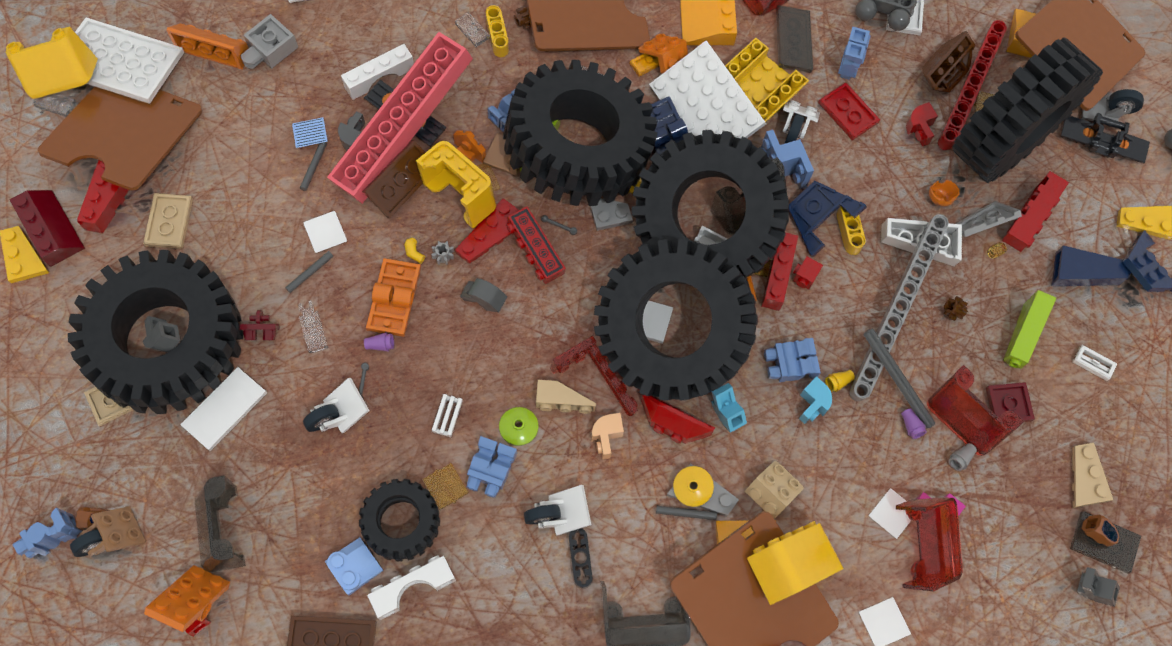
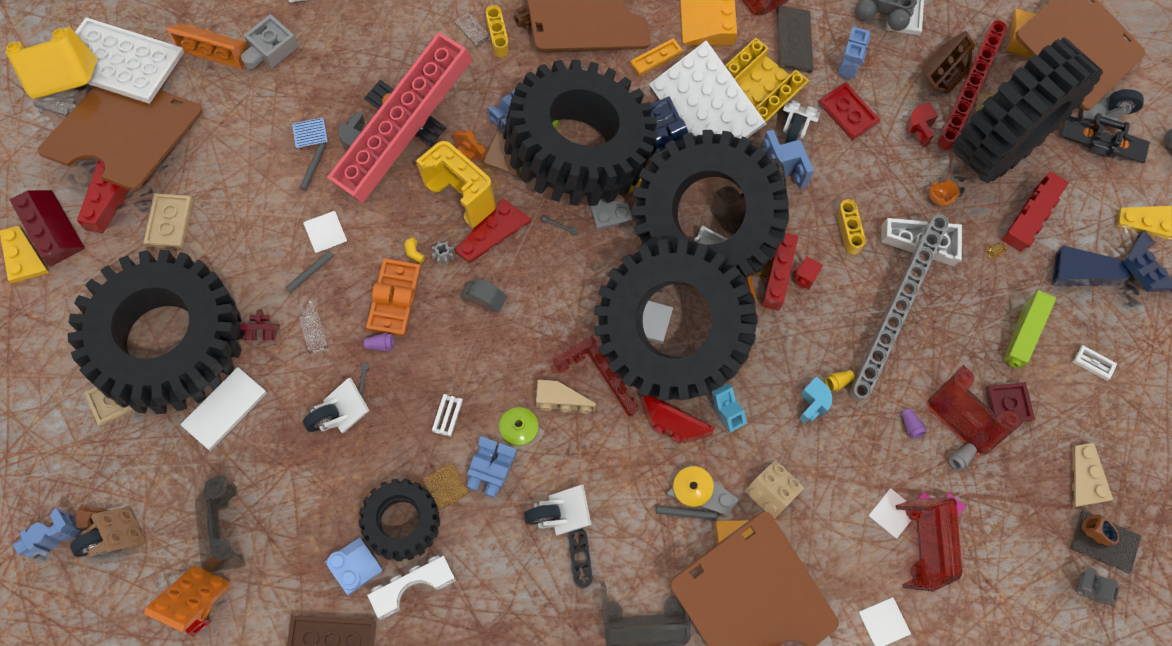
(160, 334): dark grey brick -> none
(359, 80): white arch -> none
(396, 181): reddish brown plate -> none
(536, 245): red brick -> none
(607, 428): light nougat brick -> none
(667, 49): orange bracket -> none
(789, 361): medium blue hips -> none
(794, 562): yellow windscreen -> none
(815, 206): dark blue wing -> none
(899, 378): dark grey axle -> none
(955, 308): reddish brown gear -> none
(988, 217): light grey wing -> none

